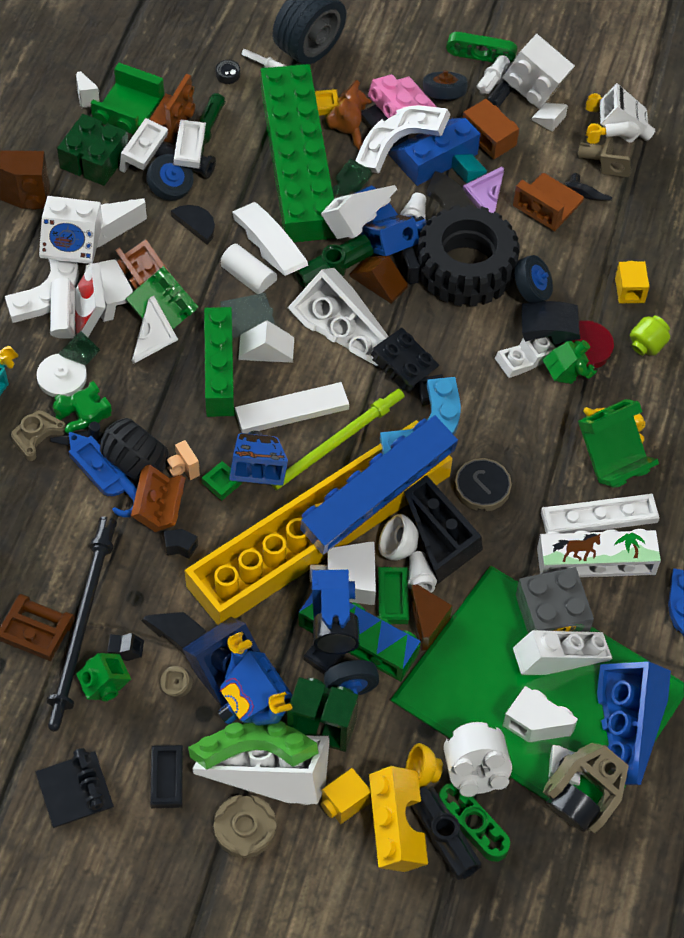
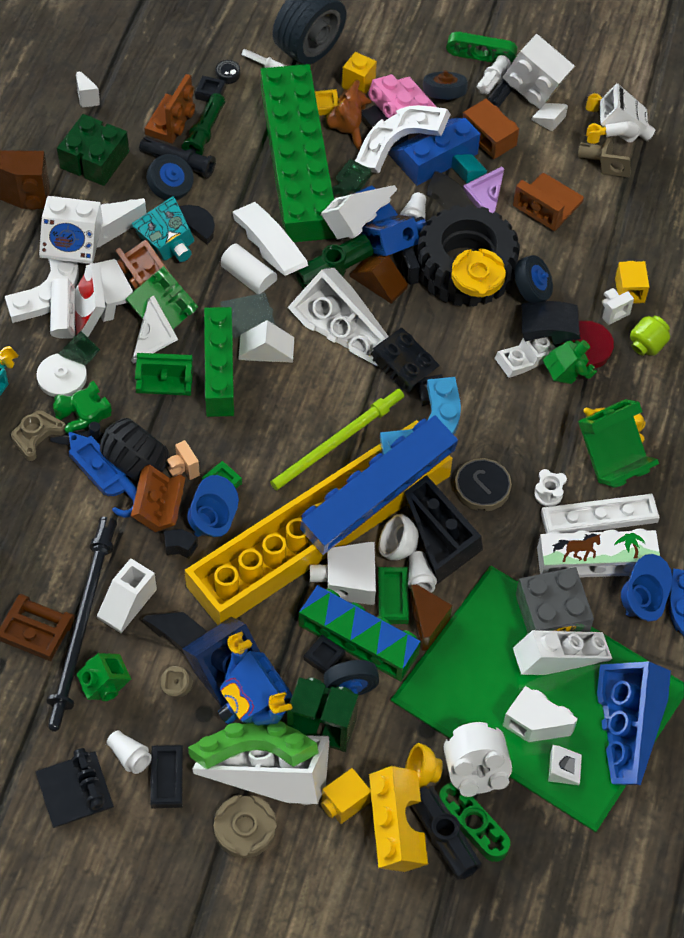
(127, 595): none -> white slope
(128, 646): black piece -> none
(130, 99): green panel -> none
(131, 754): none -> white cone
(143, 145): white panel -> none
(164, 374): none -> green hinge
(166, 231): none -> teal torso
(189, 143): white tile -> none
(208, 86): none -> black tile
(213, 507): none -> blue piece
(258, 459): blue torso -> none
(292, 408): white tile -> none
(333, 623): piece -> none
(361, 69): none -> yellow brick
(478, 272): none -> yellow tile
(549, 489): none -> white brick
(586, 191): black bar -> none
(600, 768): dark tan piece -> none
(616, 305): none -> white tile
(647, 588): none -> blue piece

